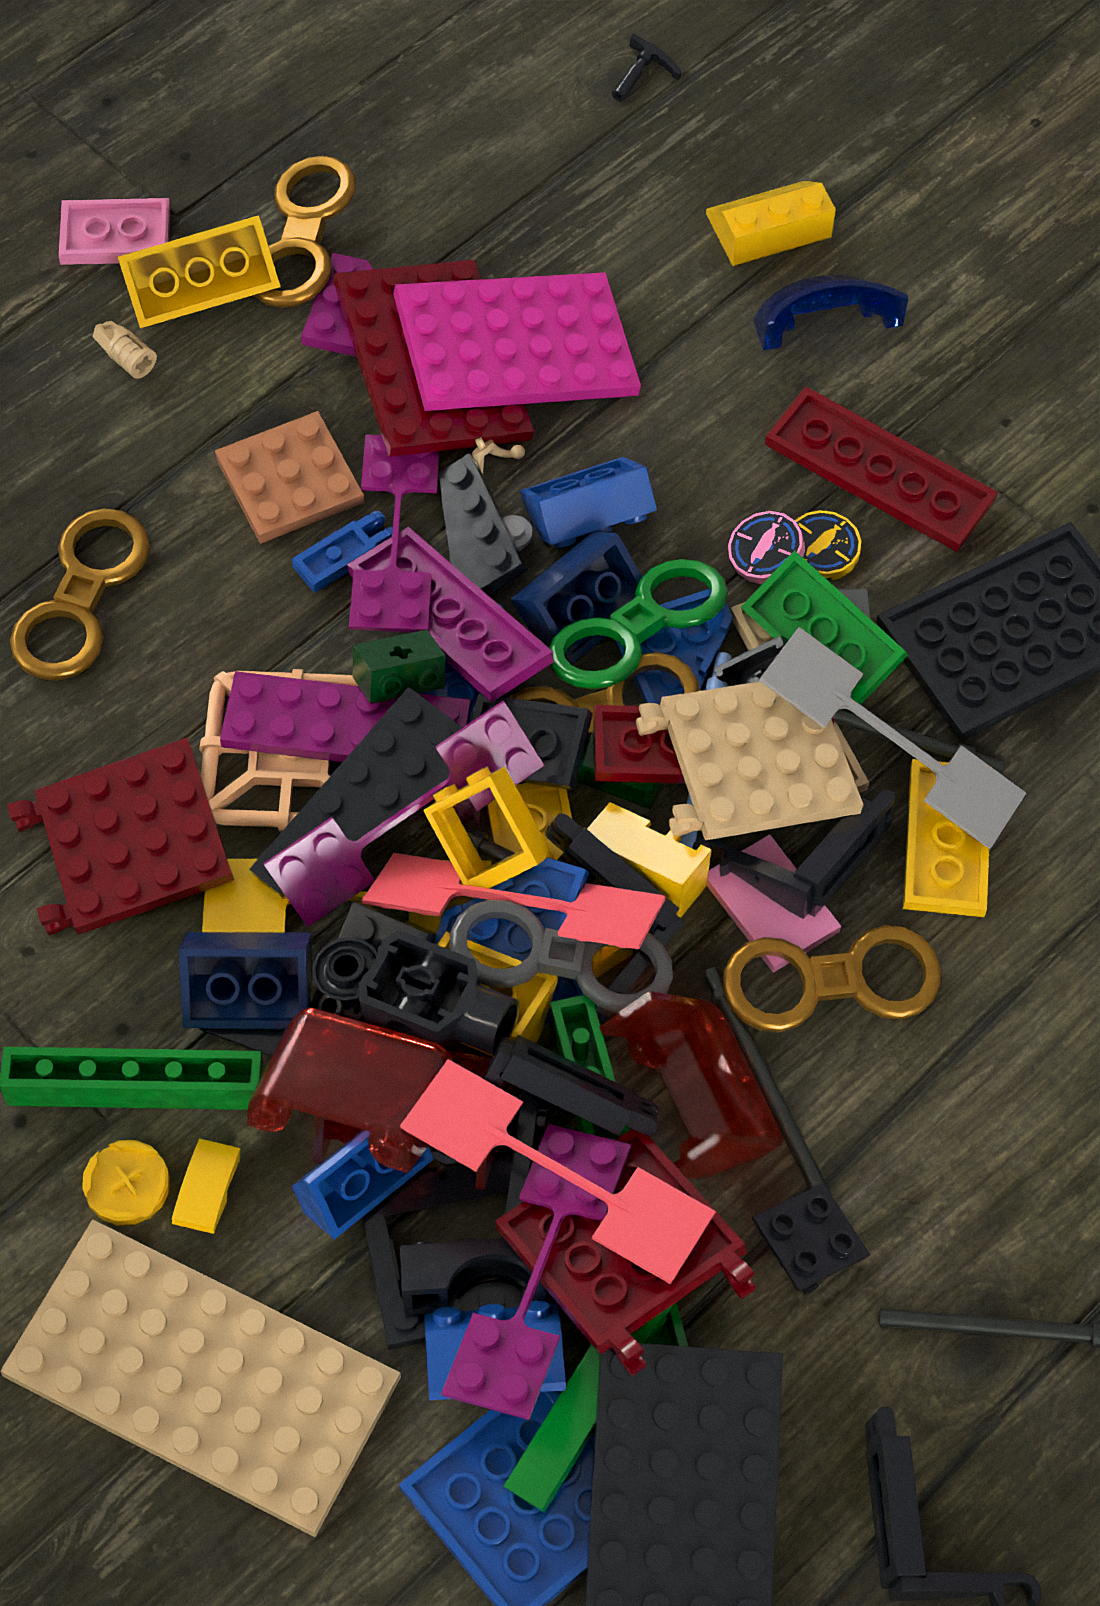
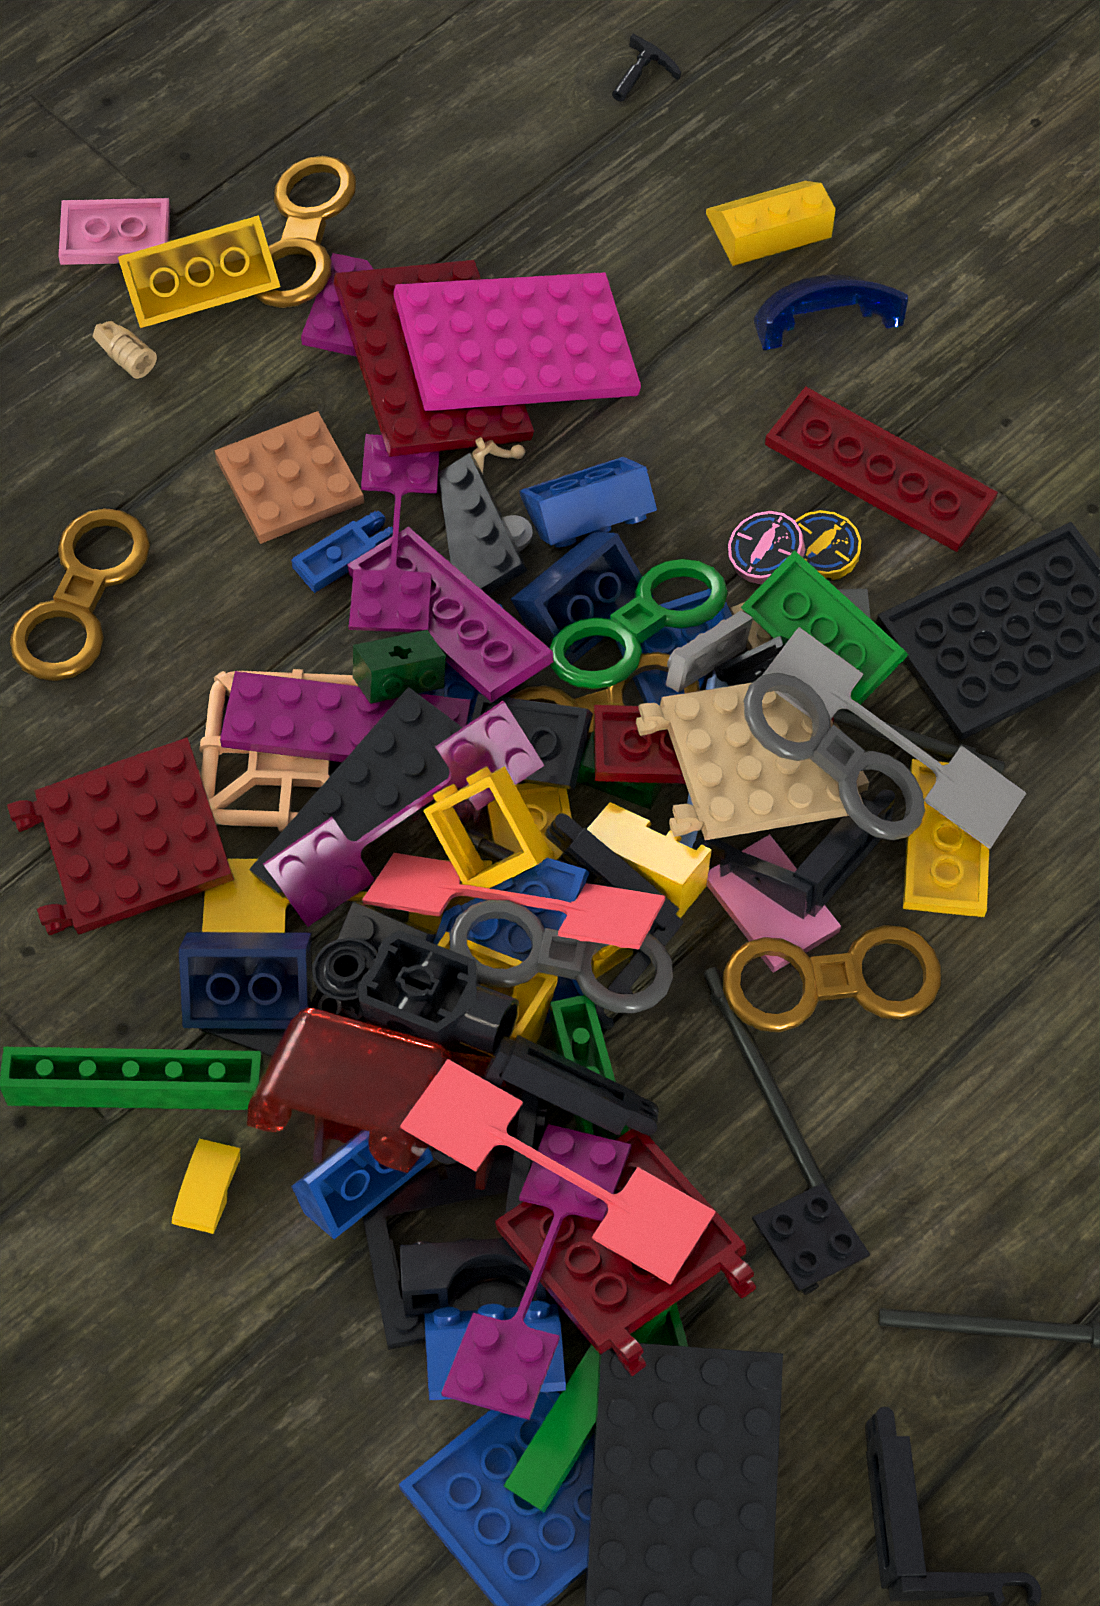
(126, 1182): yellow tile -> none
(202, 1376): tan plate -> none
(705, 1077): clear red windscreen -> none
(708, 651): none -> light grey plate
(835, 755): none -> dark grey bar

